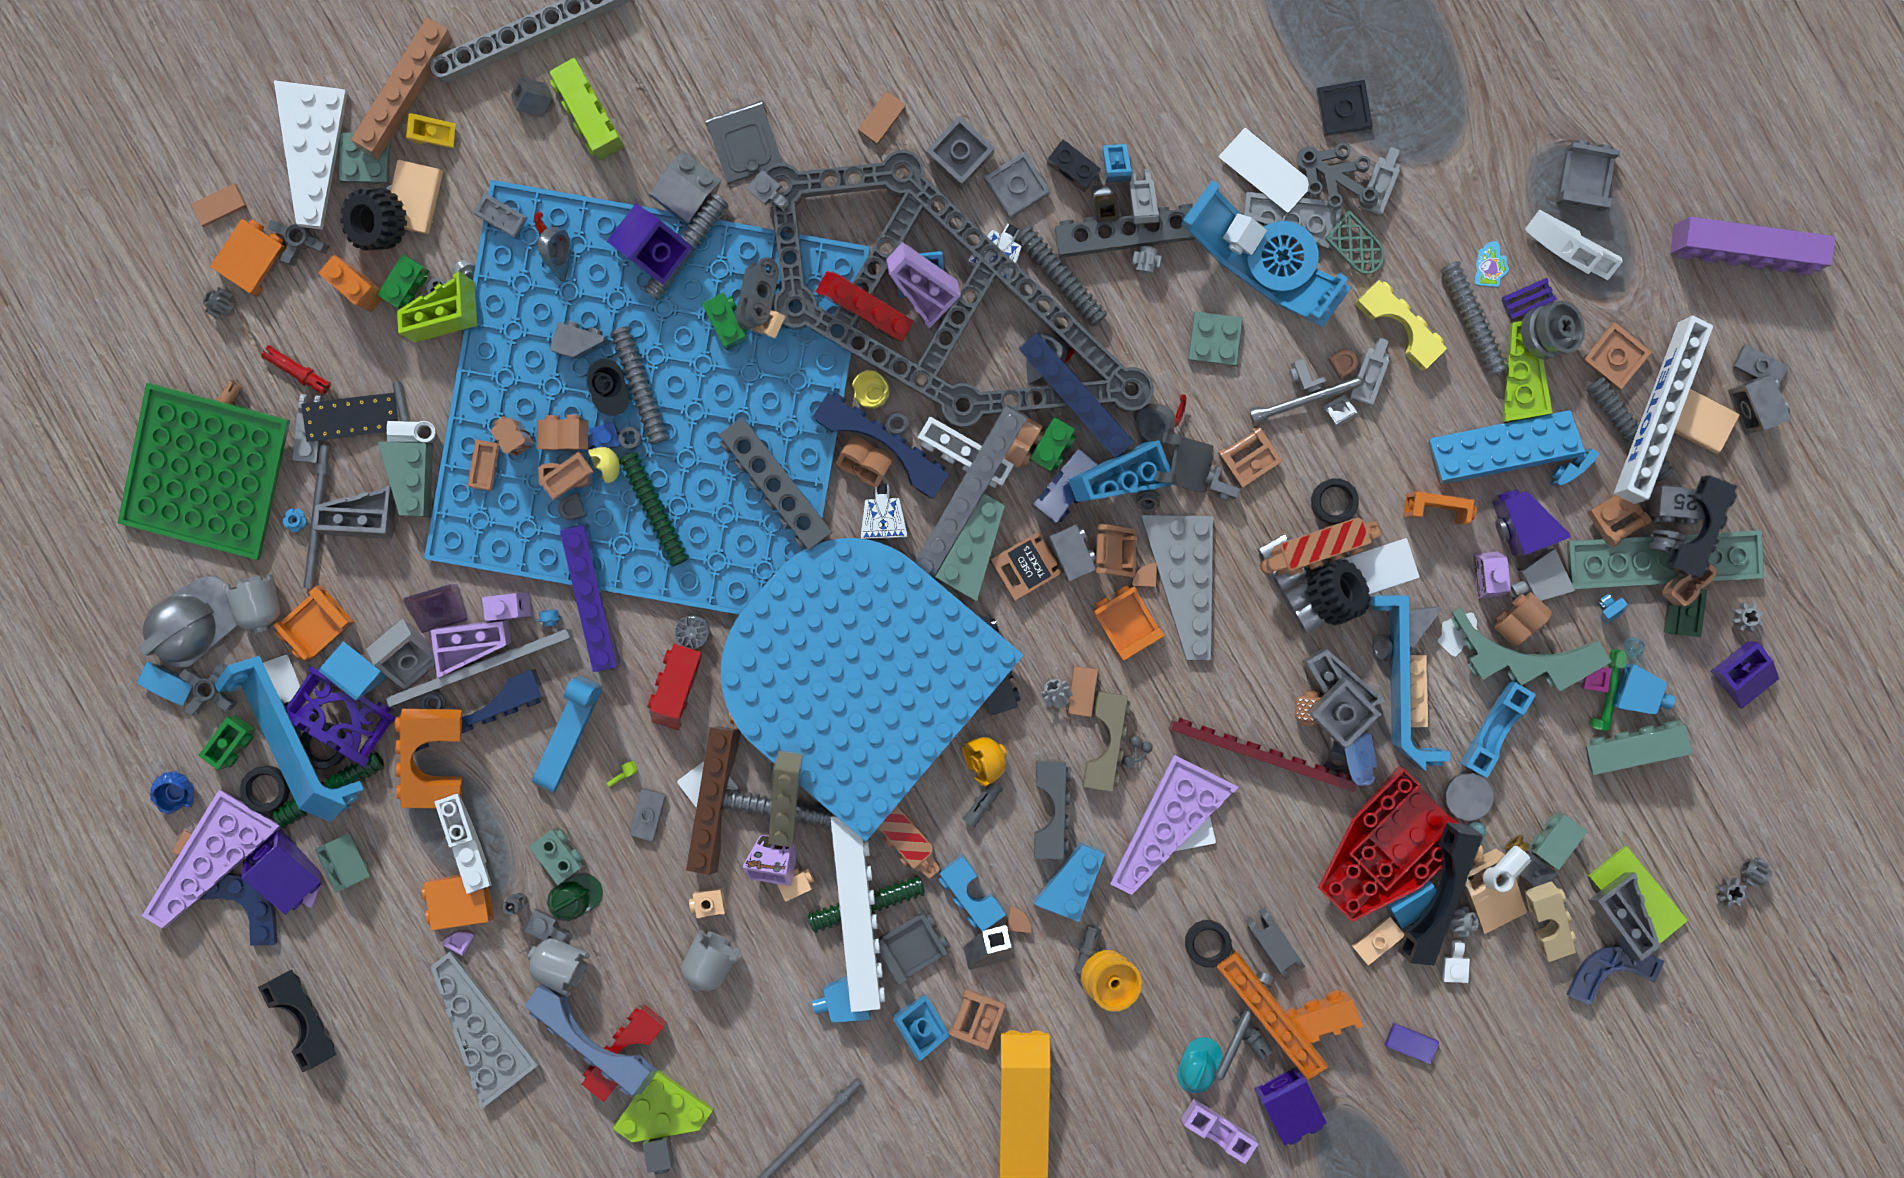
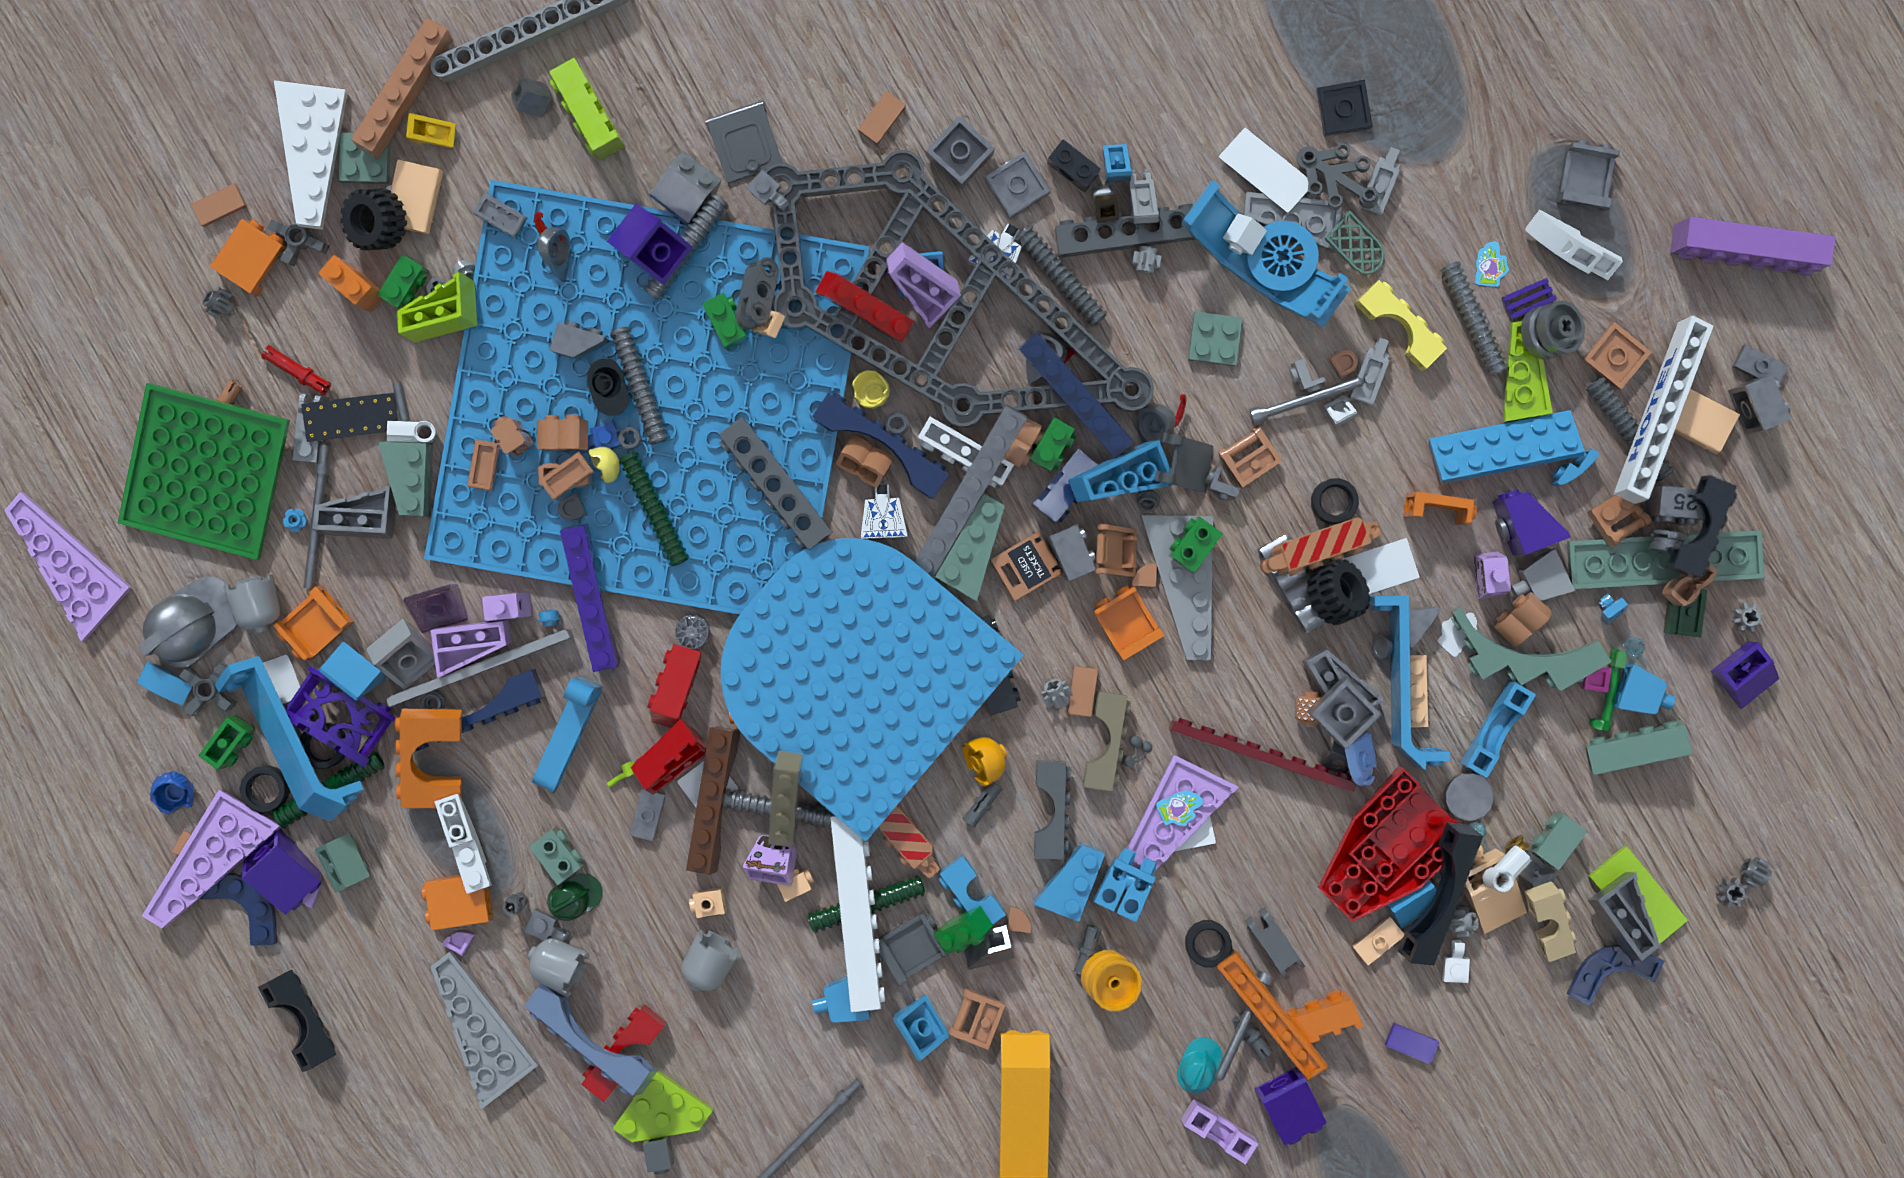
(73, 572): none -> lavender wing
(669, 757): none -> red wedge
(963, 930): none -> green brick
(1126, 877): none -> dark azure hips
(1179, 807): none -> sticker
(1194, 544): none -> green brick

